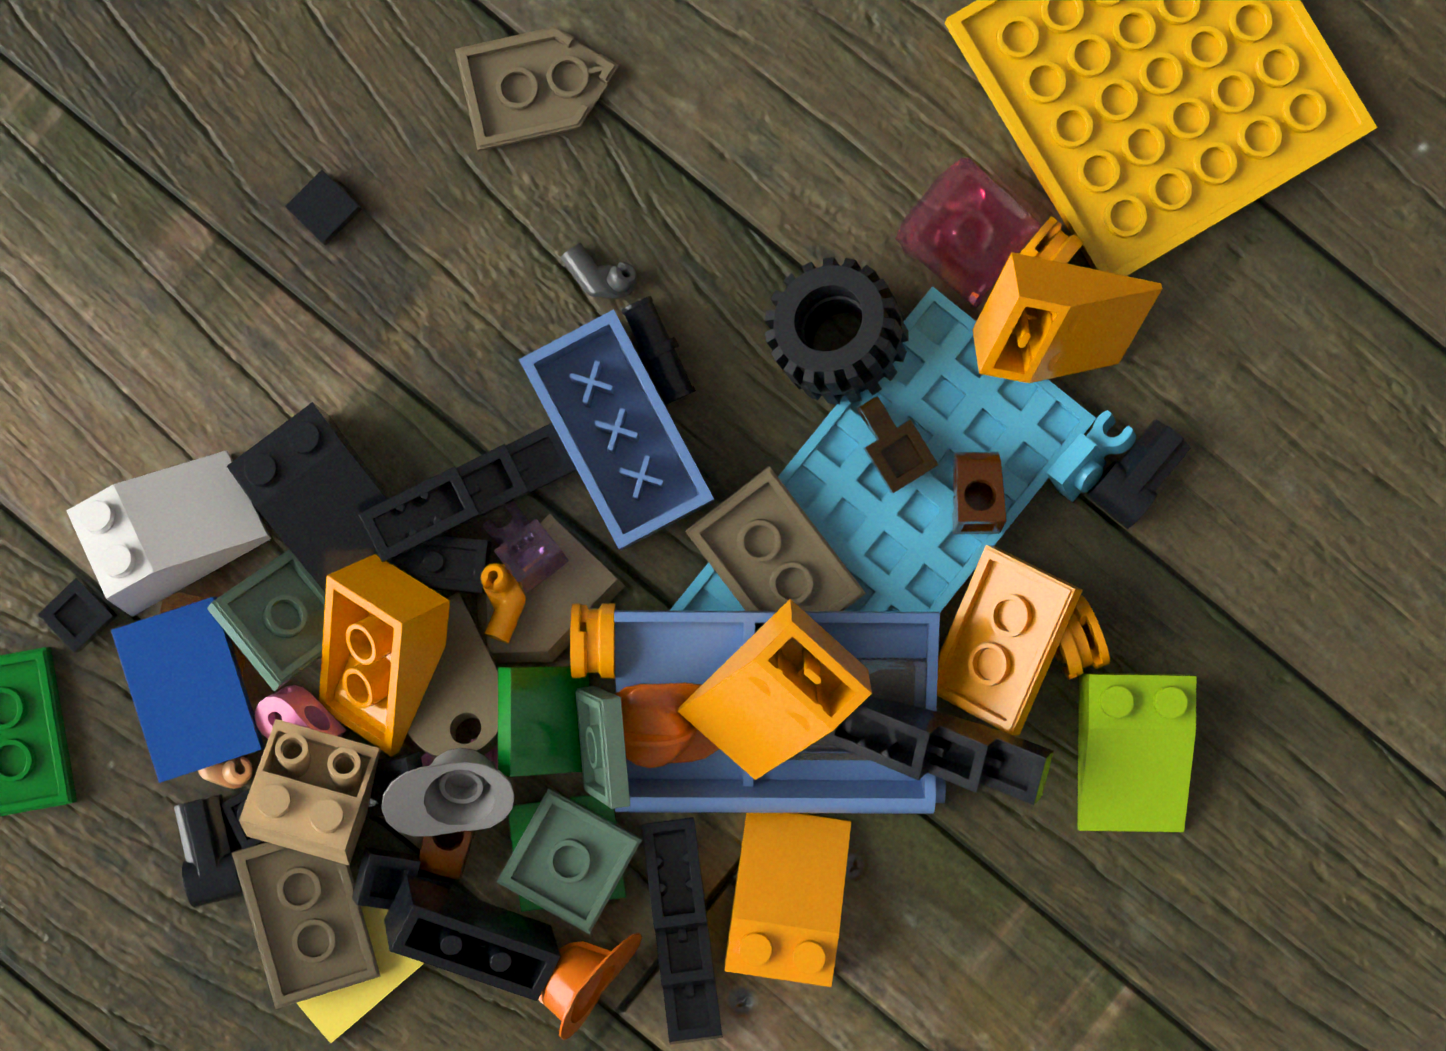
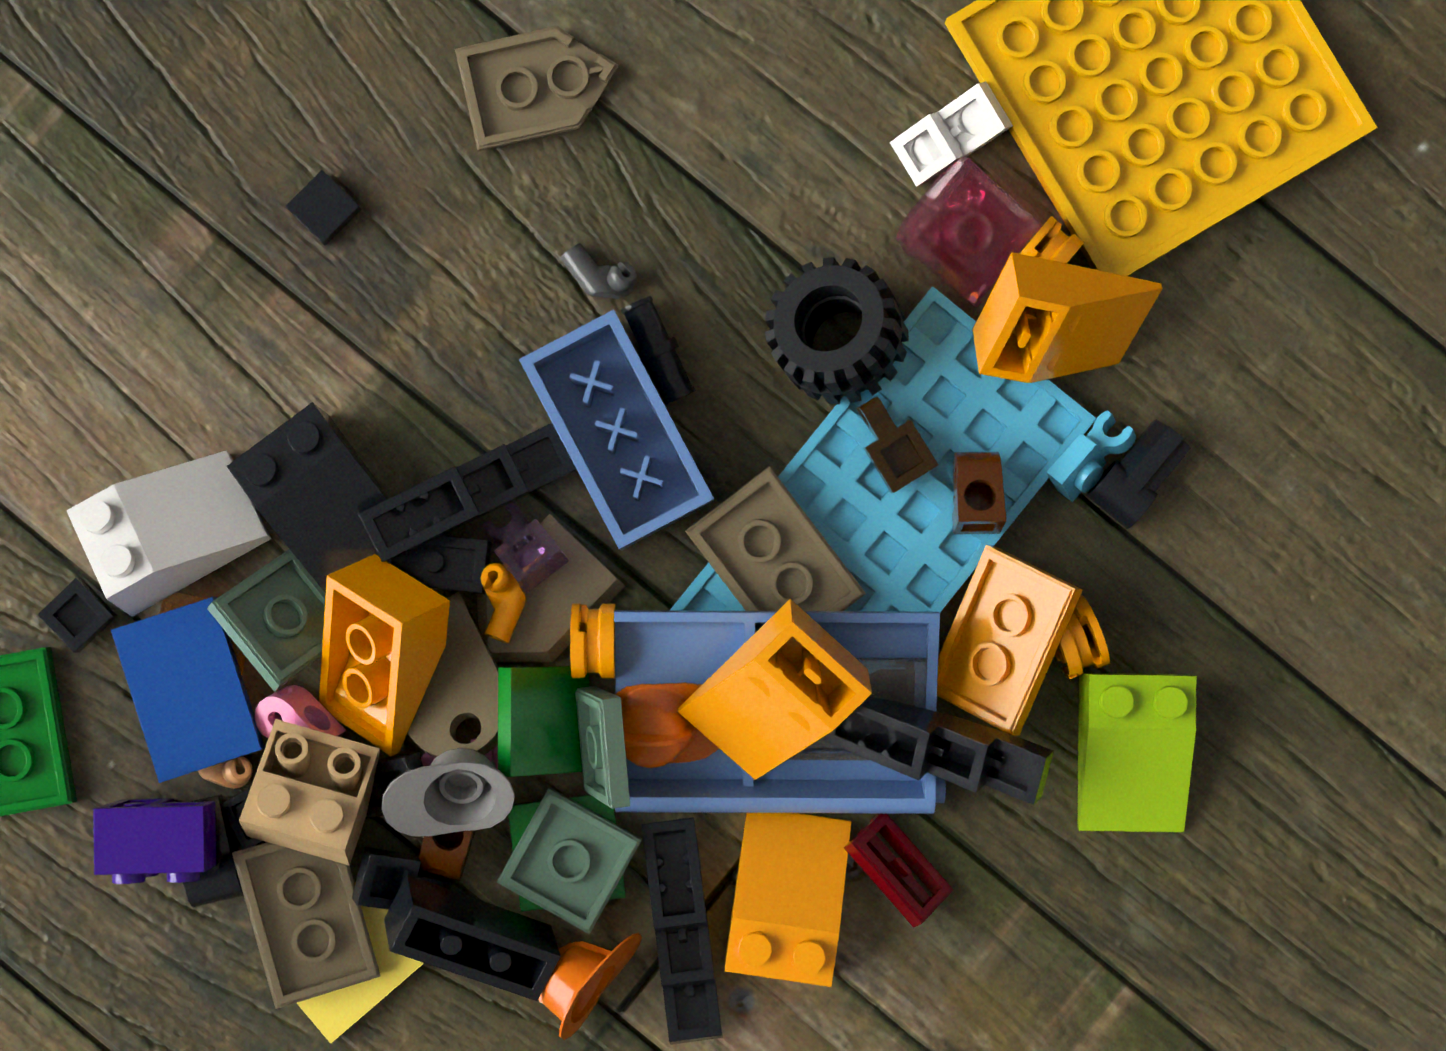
(152, 838): none -> dark purple brick
(893, 875): none -> dark red tile
(951, 133): none -> white slope

